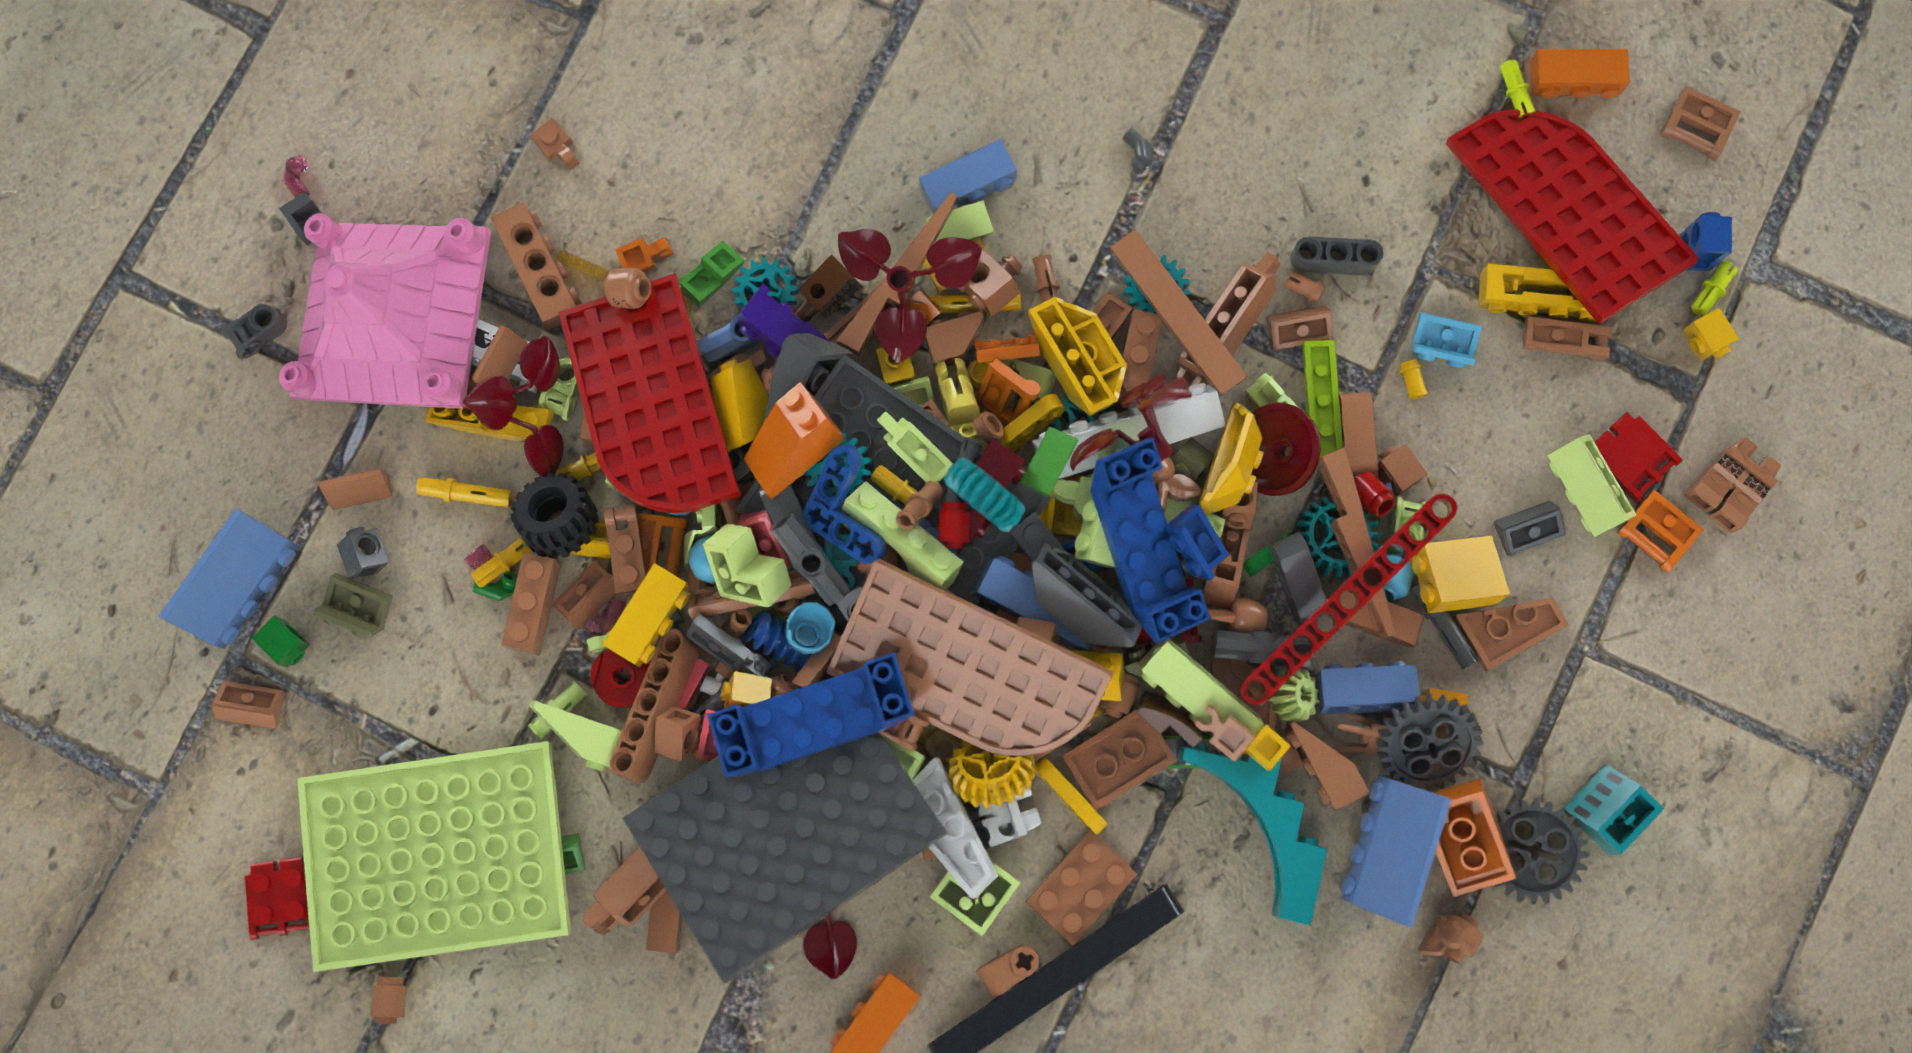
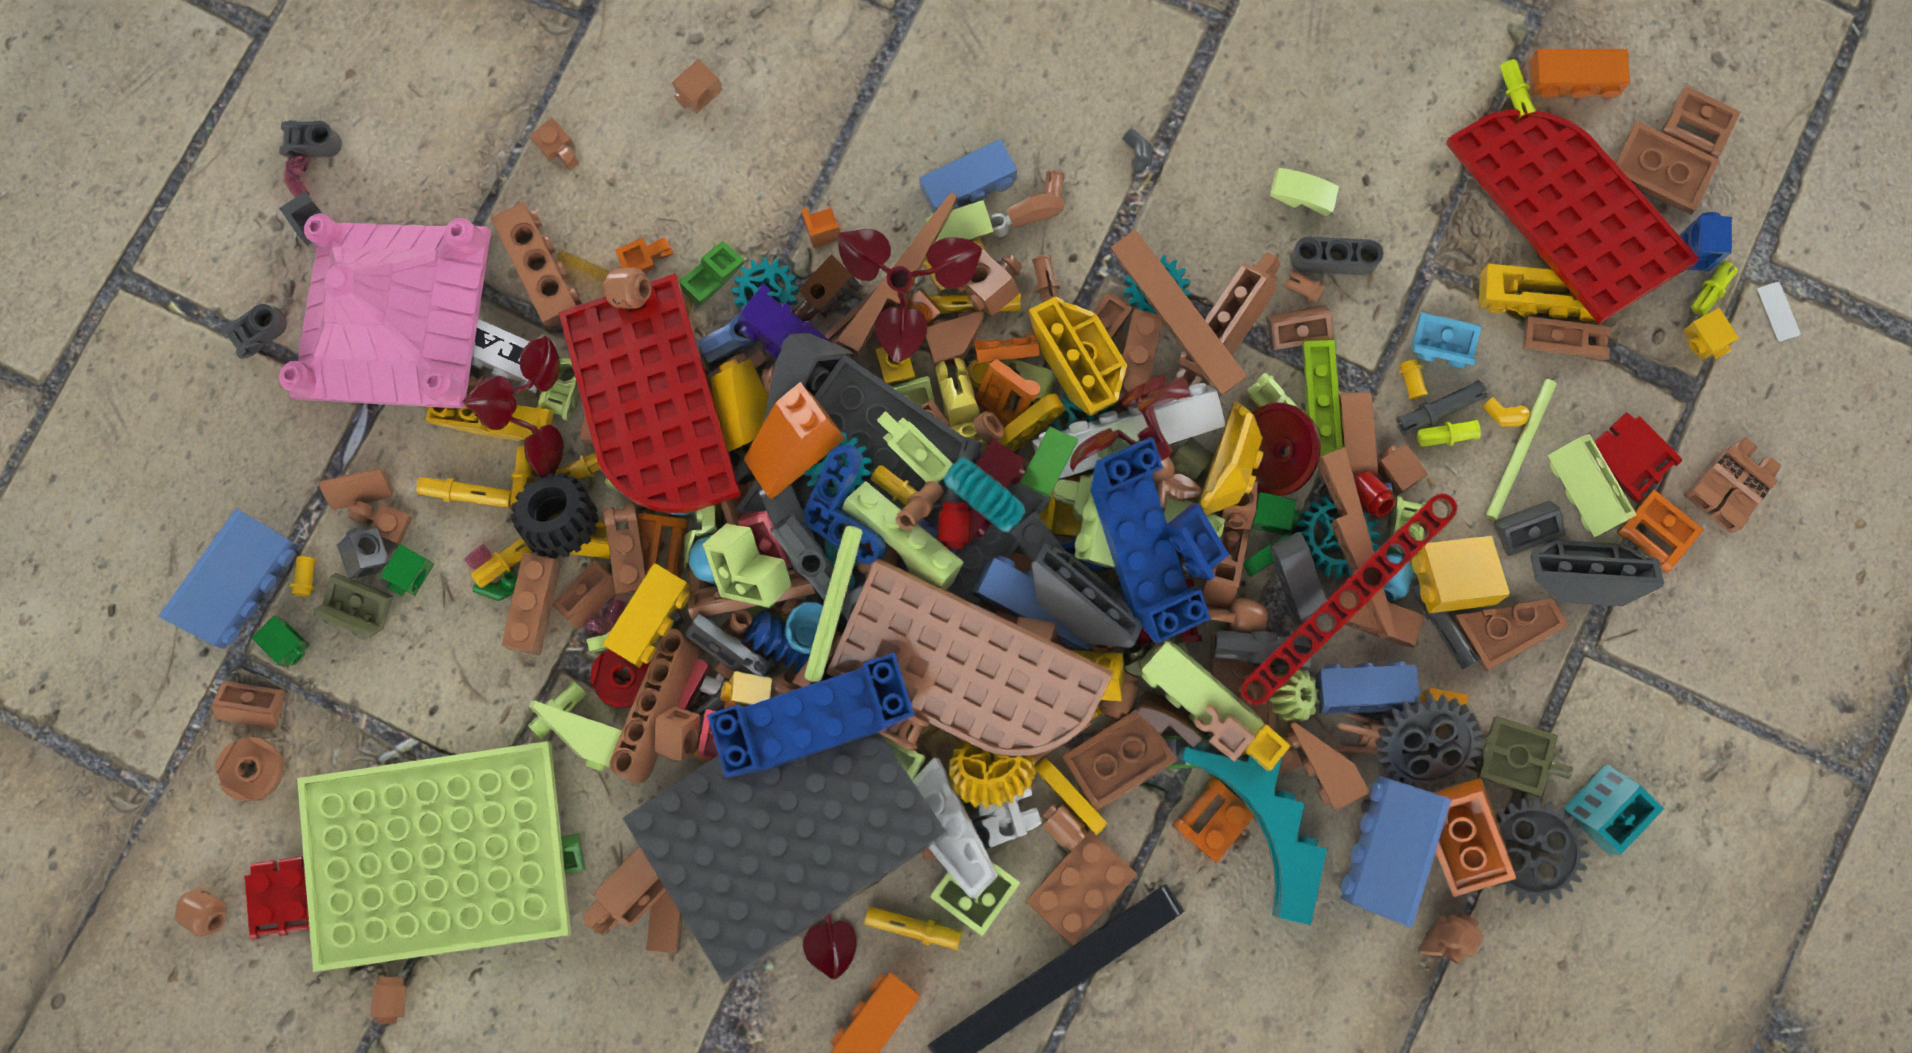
(200, 912): none -> nougat head
(232, 775): none -> nougat plate
(303, 577): none -> yellow pin
(304, 139): none -> dark grey piece
(389, 521): none -> nougat plate
(406, 571): none -> green brick
(500, 356): nougat slope -> none
(522, 473): none -> yellow axle
(696, 86): none -> nougat brick
(821, 226): none -> orange panel
(833, 603): none -> yellowish green axle
(914, 928): none -> yellow pin
(1003, 972): nougat piece -> none
(1034, 208): none -> nougat arm
(1063, 825): none -> nougat brick
(1223, 825): none -> orange plate
(1275, 514): none -> green brick
(1305, 189): none -> yellowish green slope
(1431, 412): none -> dark grey pin
(1448, 433): none -> neon yellow axle
(1507, 416): none -> yellow arm
(1519, 757): none -> olive plate
(1521, 449): none -> yellowish green piece
(1595, 572): none -> dark grey wedge
(1666, 167): none -> nougat plate
(1778, 311): none -> white sticker

